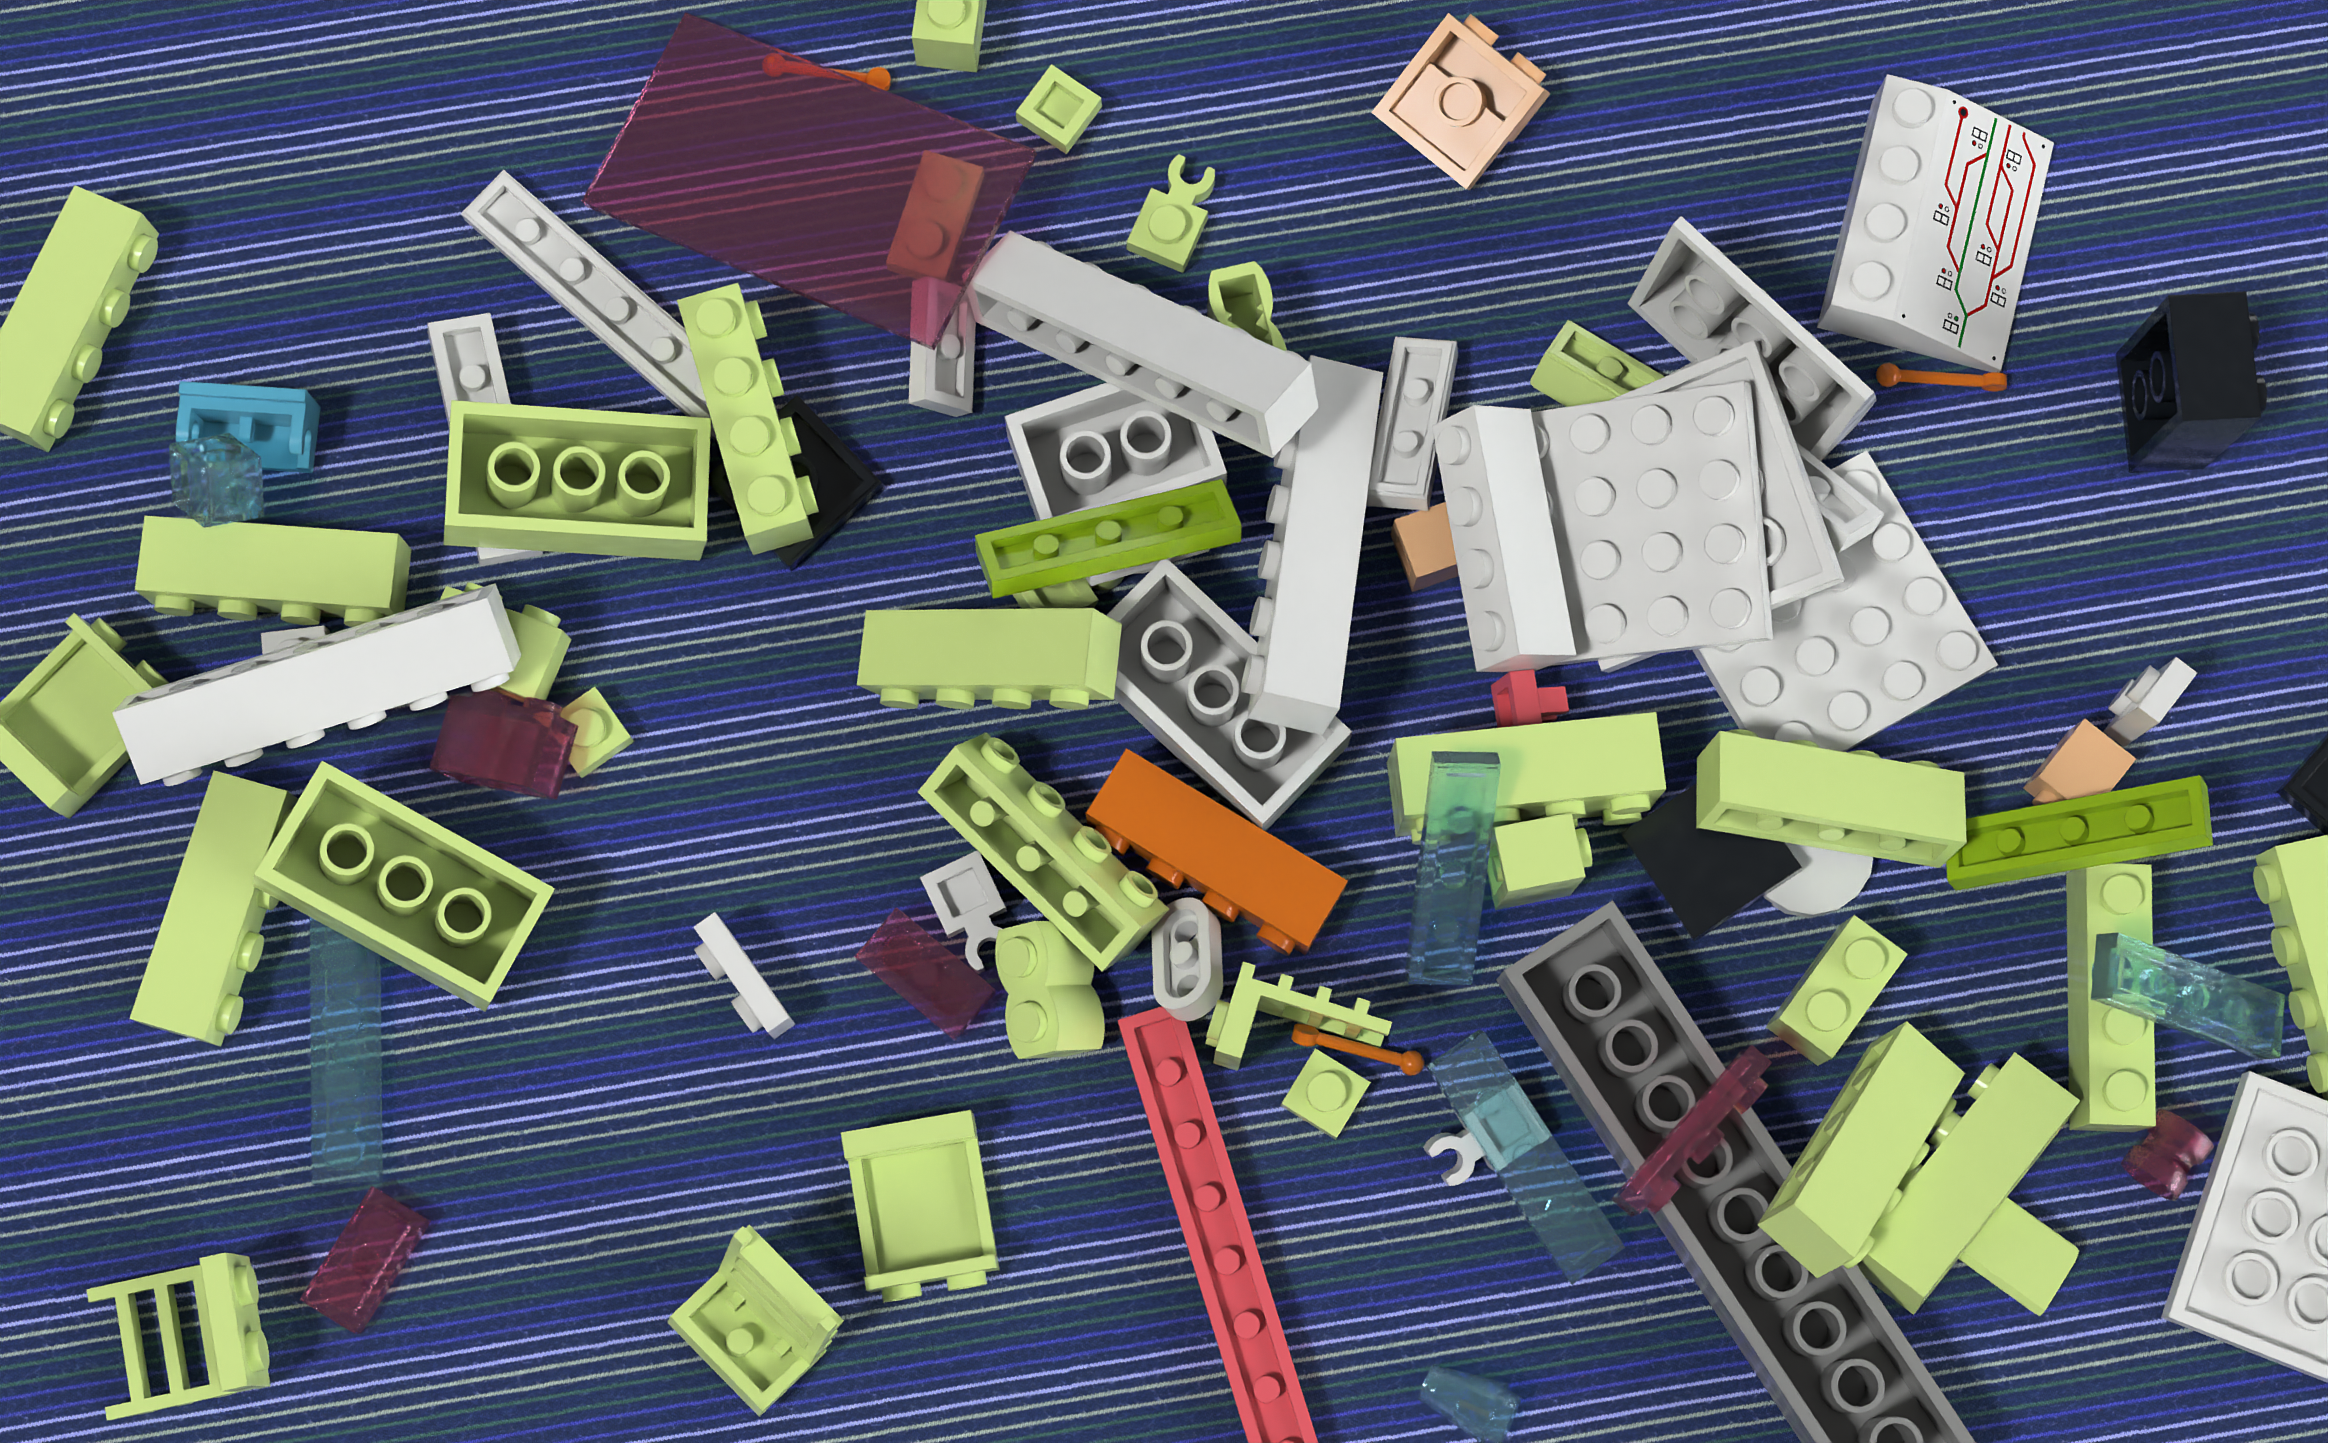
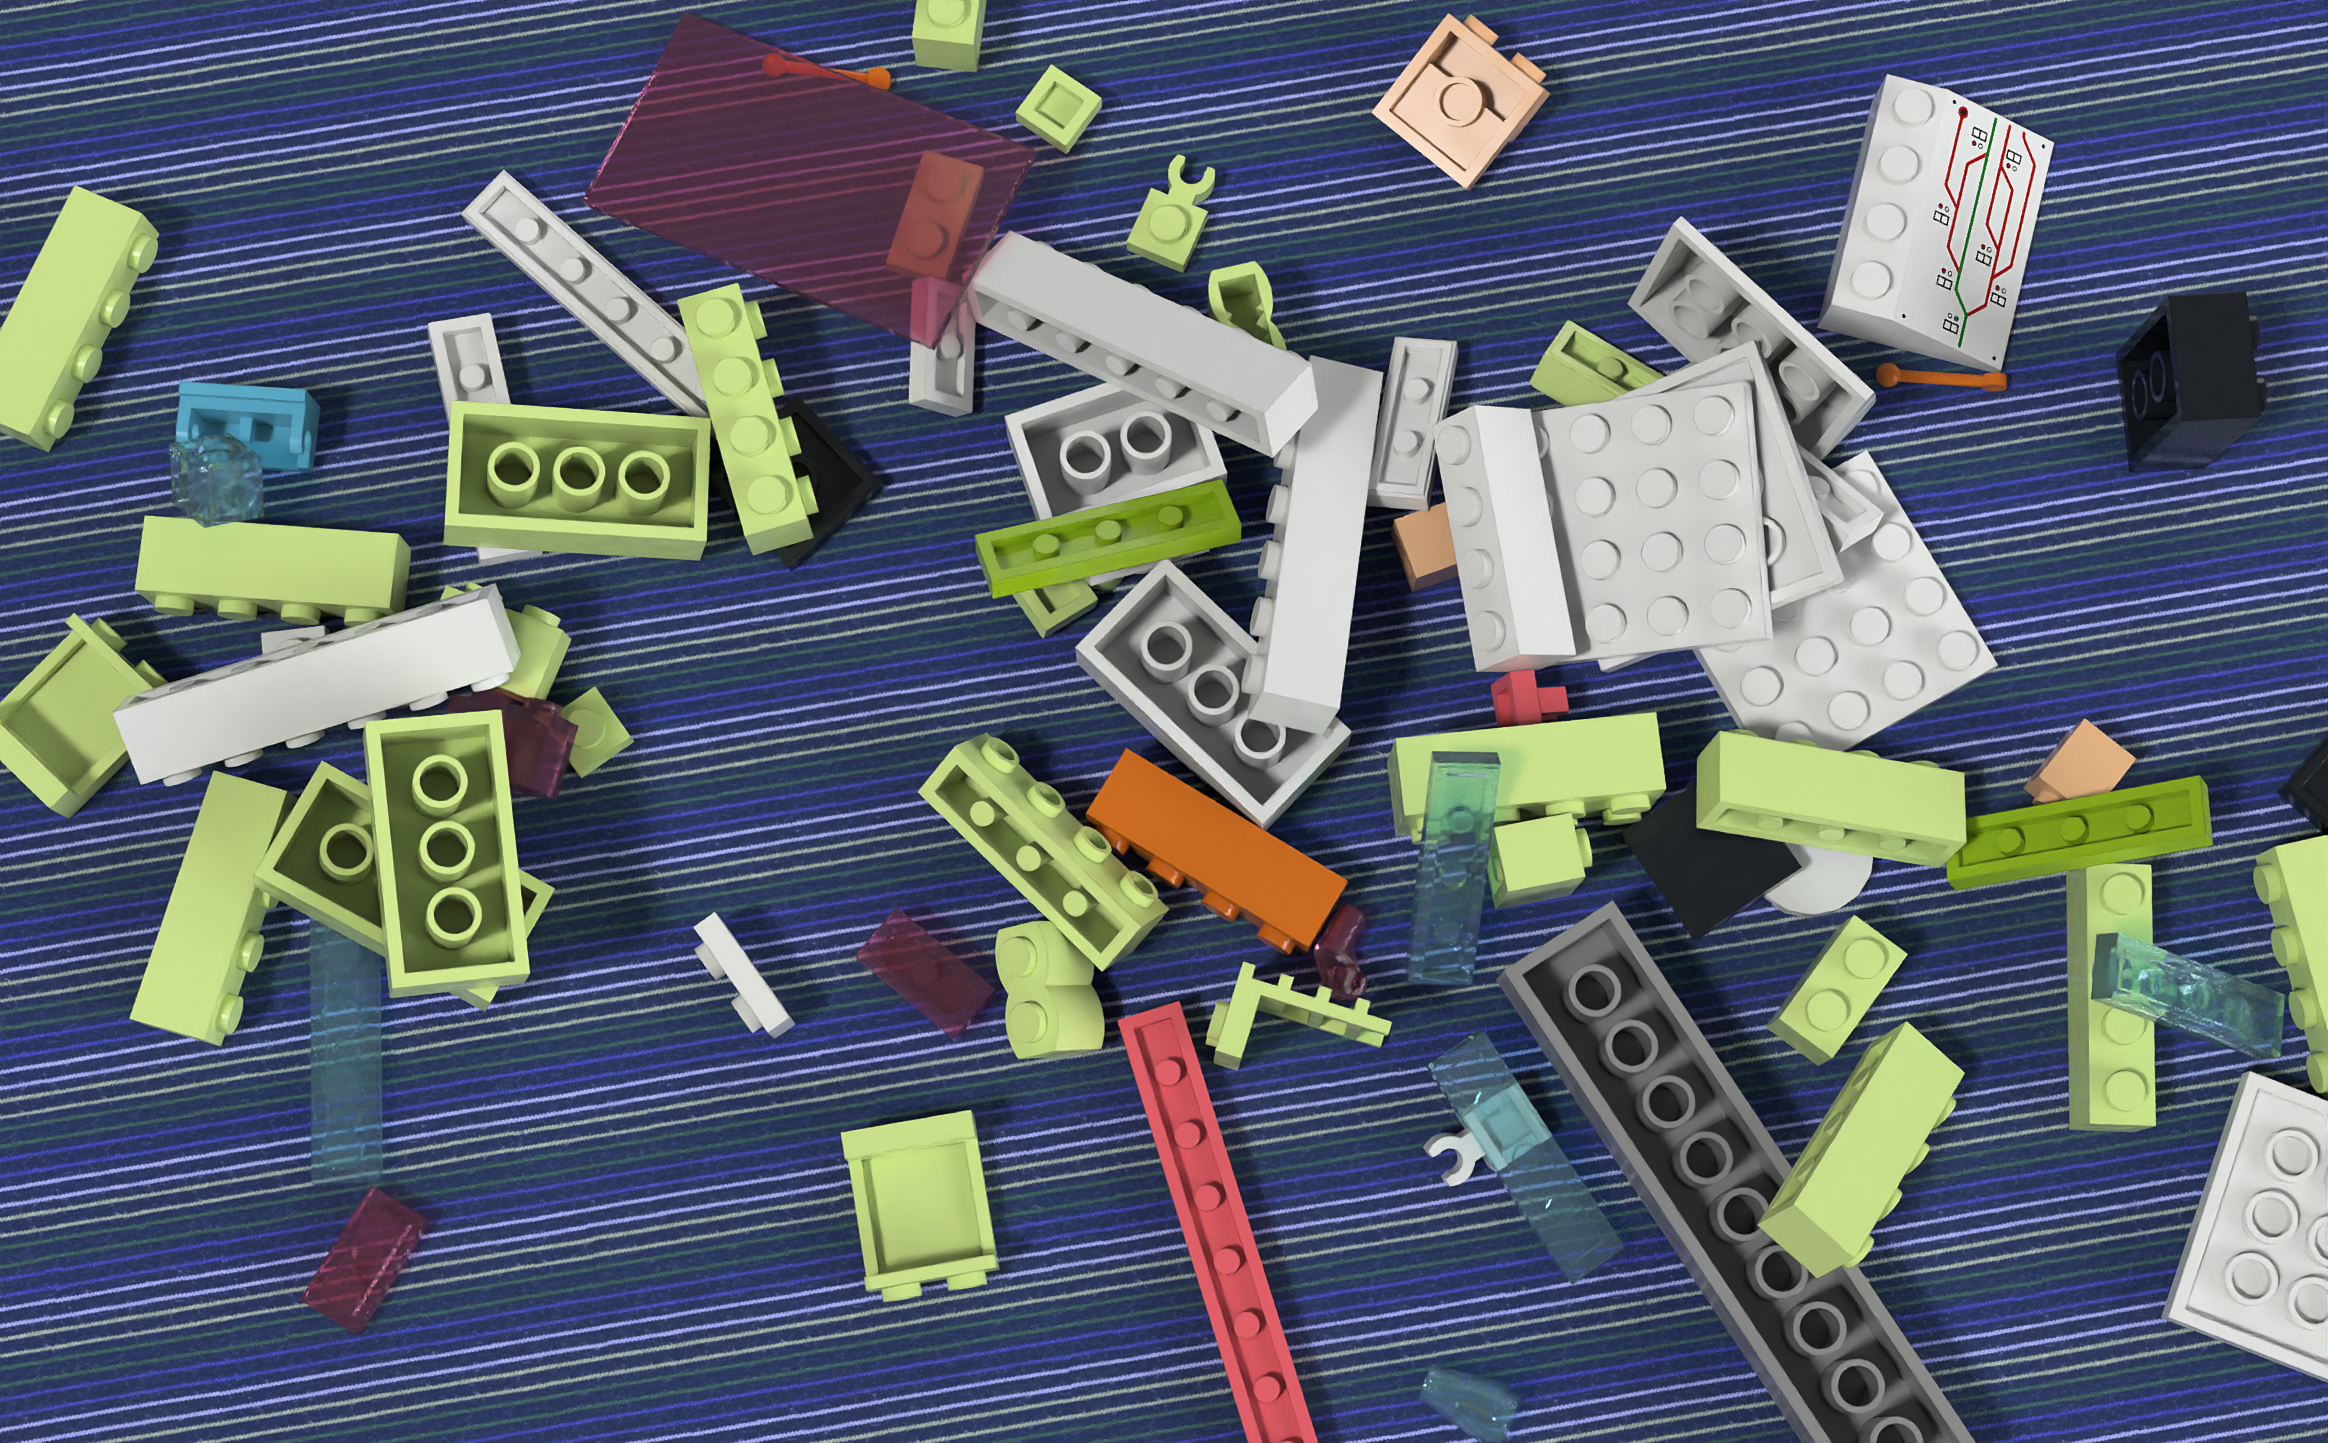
(229, 1329): yellowish green plate -> none
(445, 853): none -> yellowish green brick
(756, 1322): yellowish green plate -> none
(966, 902): white plate -> none
(990, 656): yellowish green brick -> none
(1186, 971): white plate -> none
(1325, 1094): yellowish green plate -> none
(1336, 957): none -> clear pink arm
(1409, 1062): orange hinge -> none
(1694, 1134): clear pink plate -> none
(1965, 1178): yellowish green brick -> none
(2021, 1256): yellowish green slope -> none
(2147, 700): white plate -> none
(2167, 1155): clear pink wheel -> none

